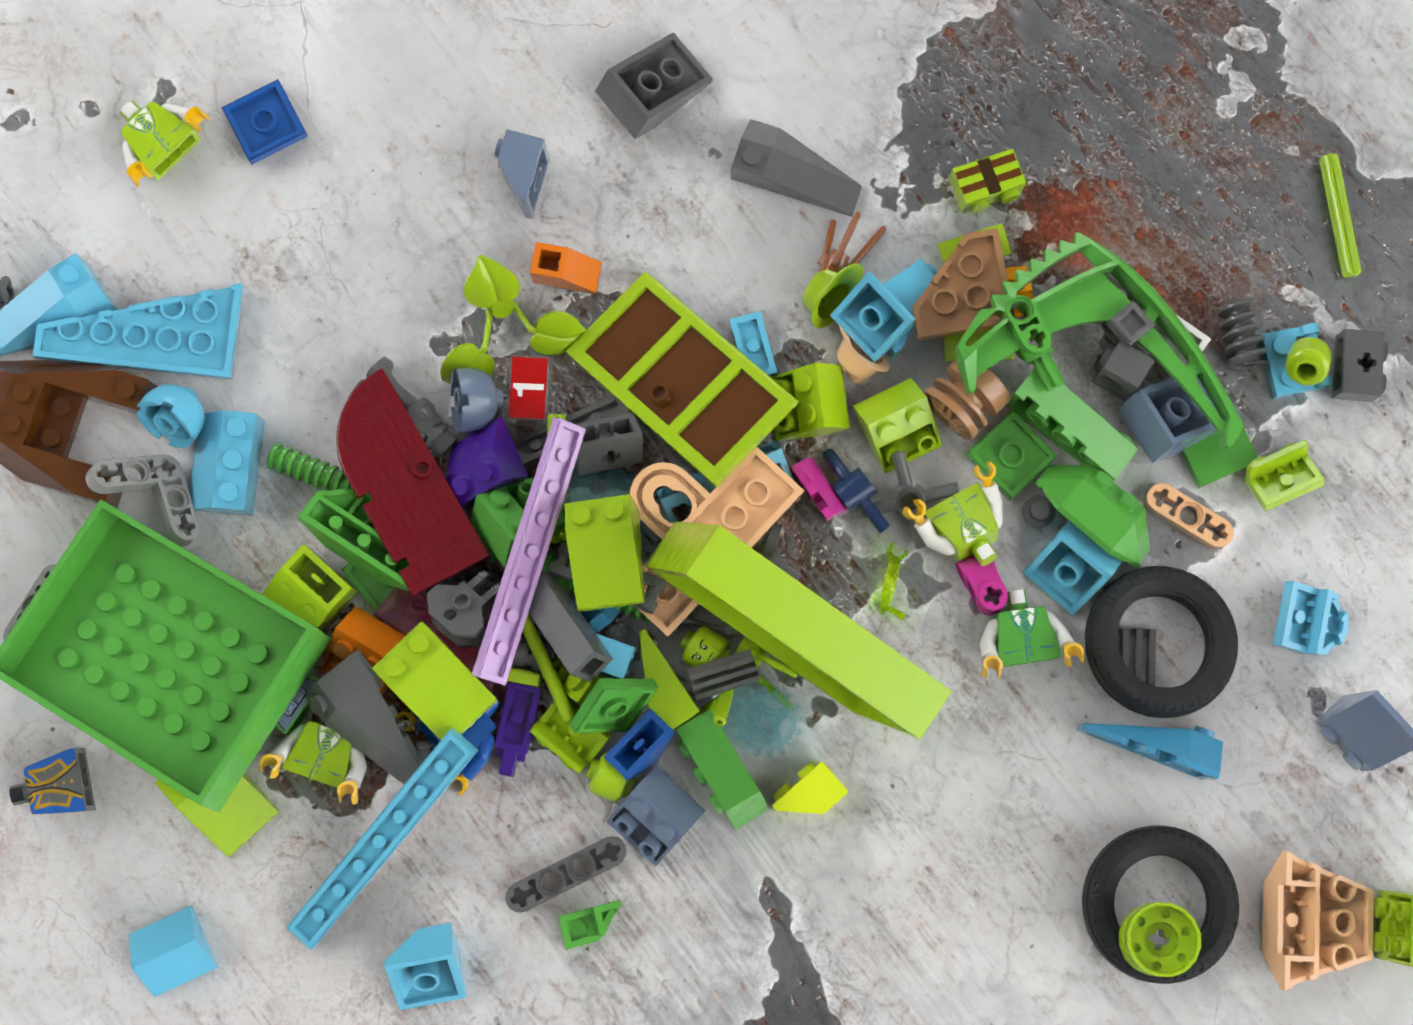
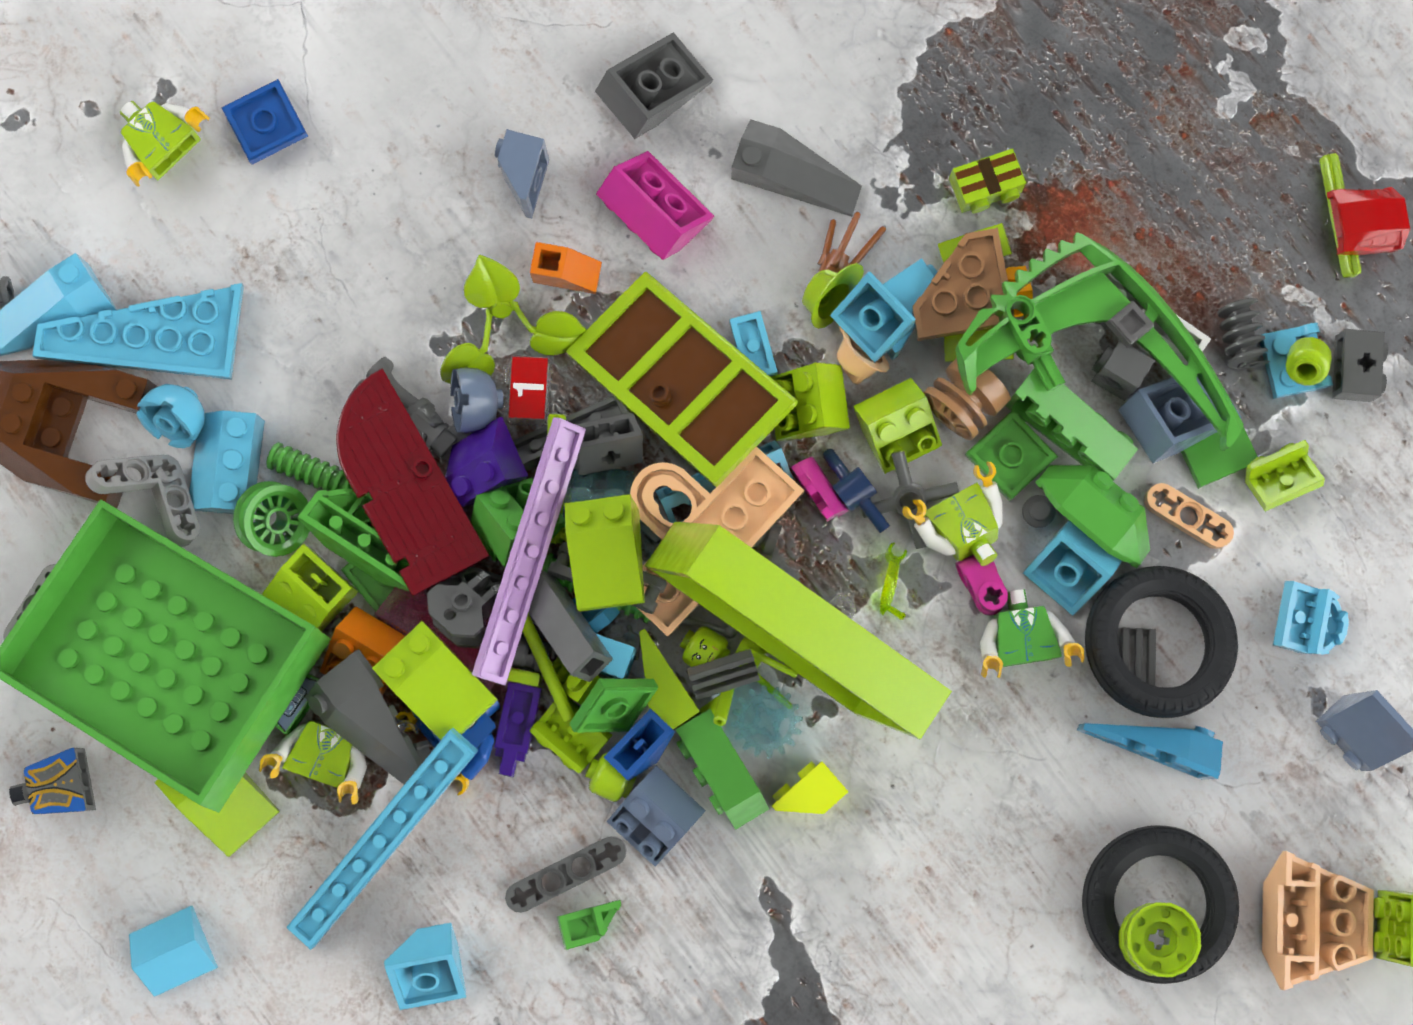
(275, 498): none -> bright green wheel
(654, 204): none -> dark pink slope
(1369, 220): none -> red slope

